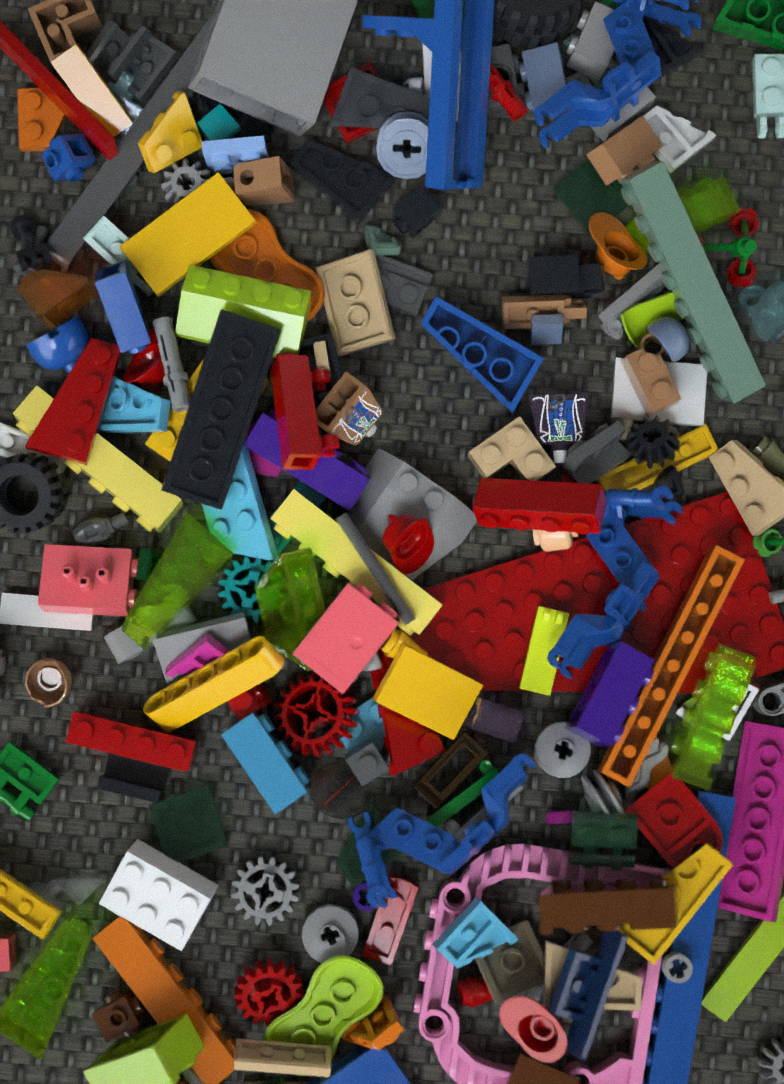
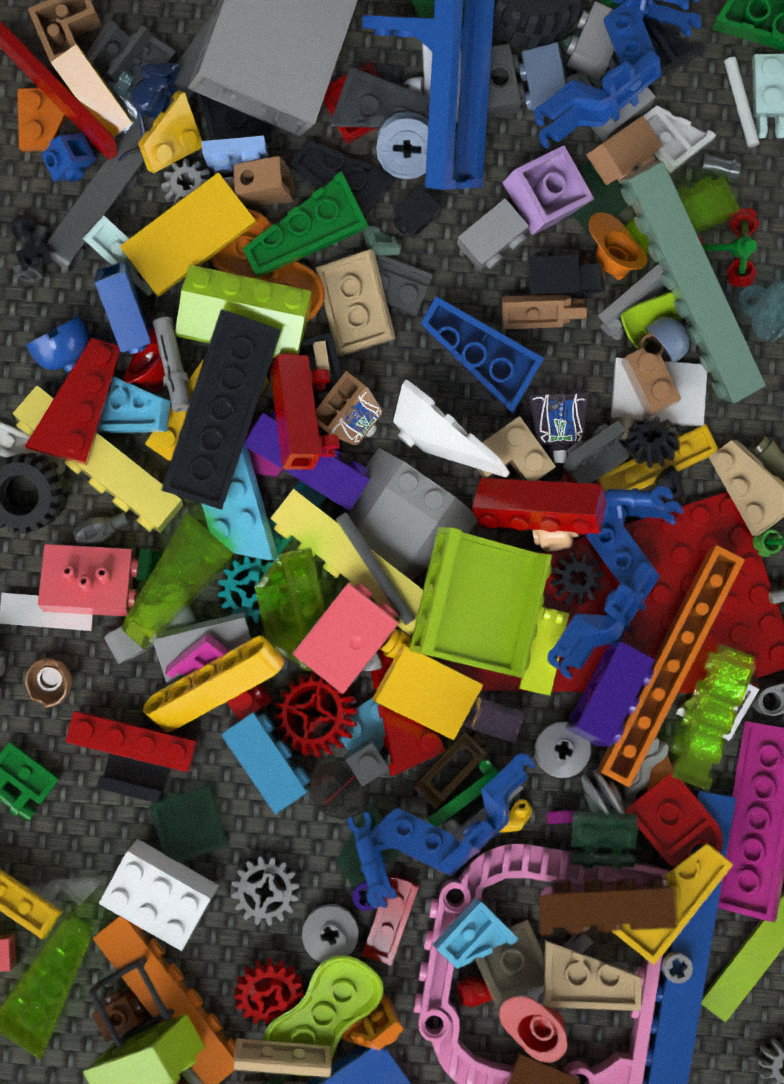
(56, 295): clear orange slope -> none
(151, 94): none -> dark blue animal
(164, 1014): none -> black piece
(219, 124): teal tile -> none
(317, 223): none -> green wing
(408, 541): red piece -> none
(439, 434): none -> white wedge
(480, 602): none -> lime panel
(493, 235): none -> light grey brick
(505, 95): red pin -> none
(518, 816): none -> yellow arm
(546, 329): sand blue tile -> none
(547, 189): none -> lavender slope
(576, 589): none -> black gear
(585, 988): dark blue bracket -> none
(721, 167): none -> dark grey pin
(741, 102): none -> white bar

